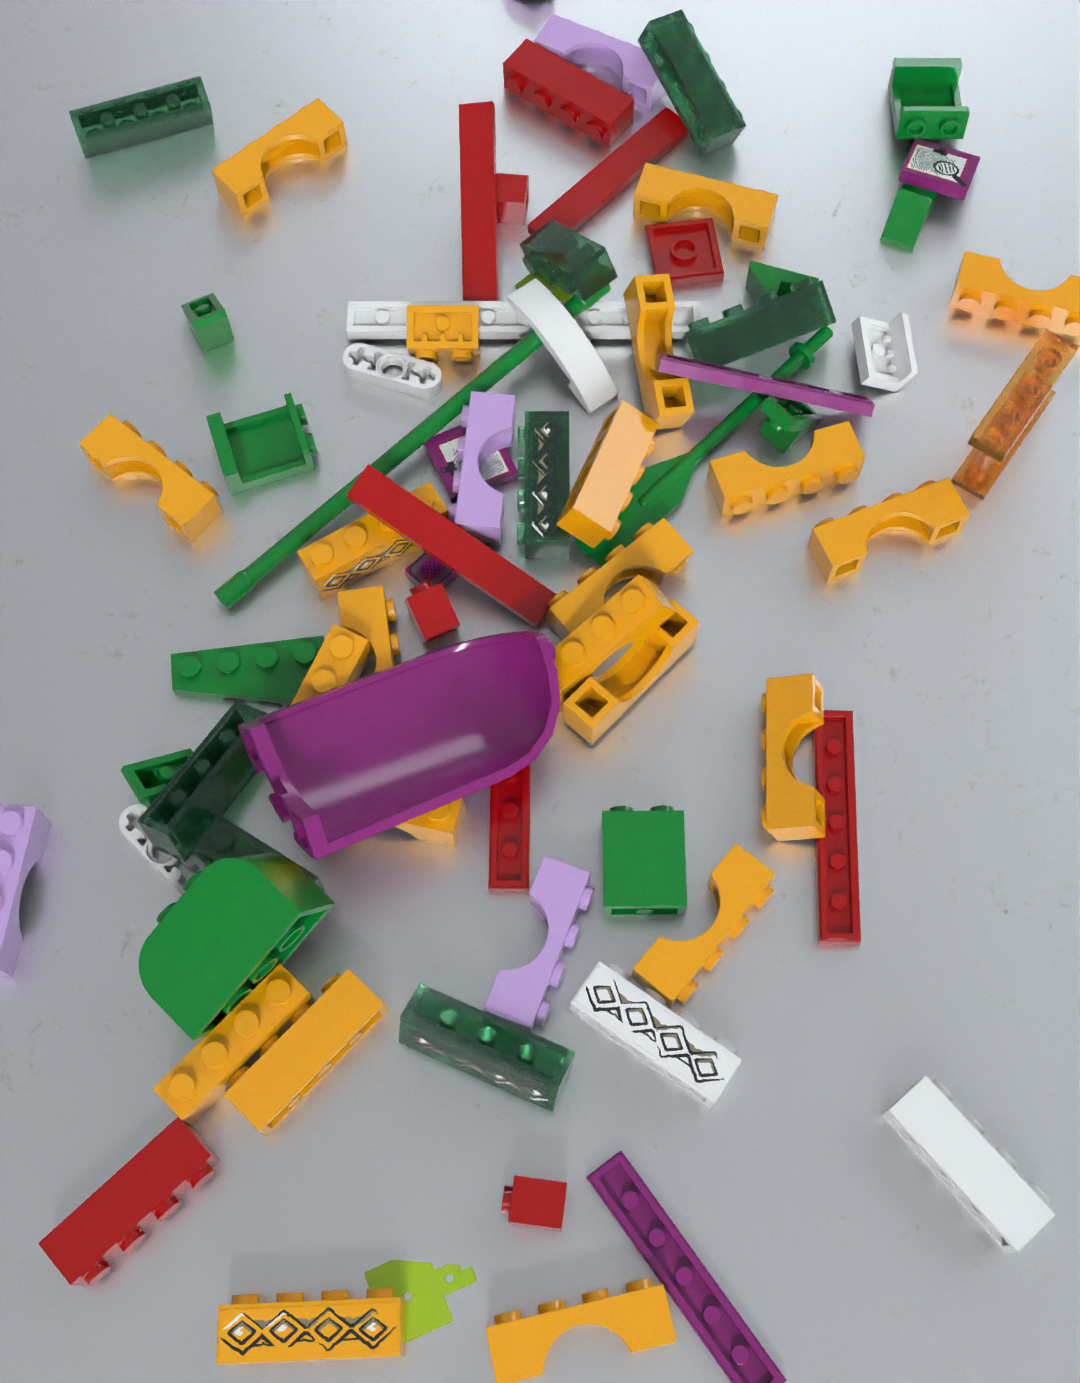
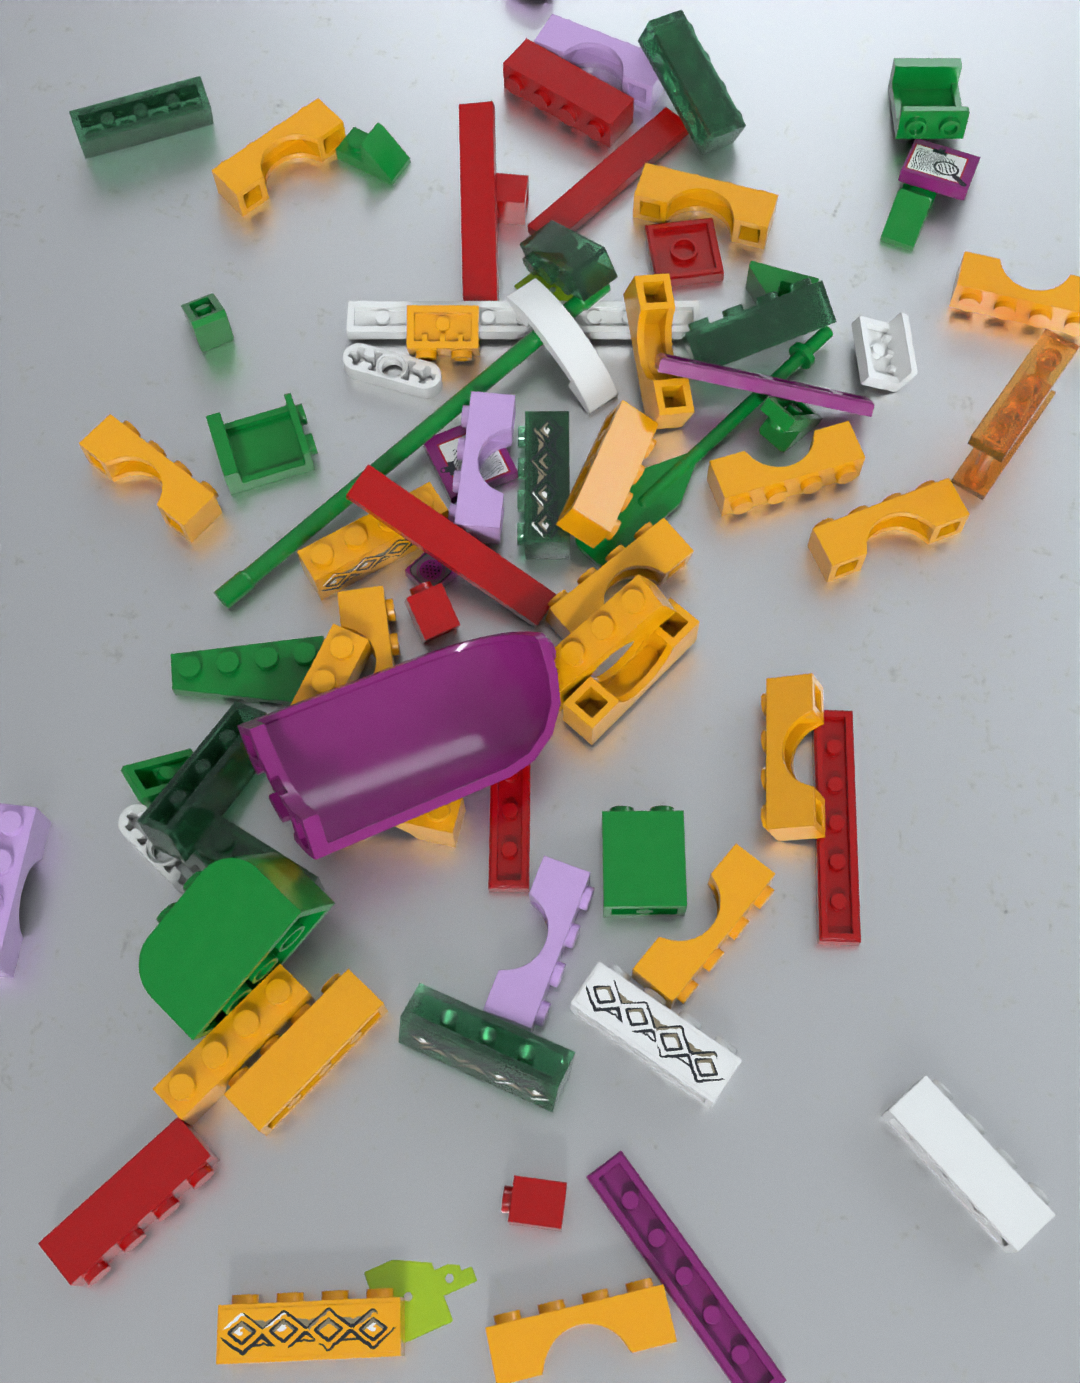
(374, 153): none -> green slope

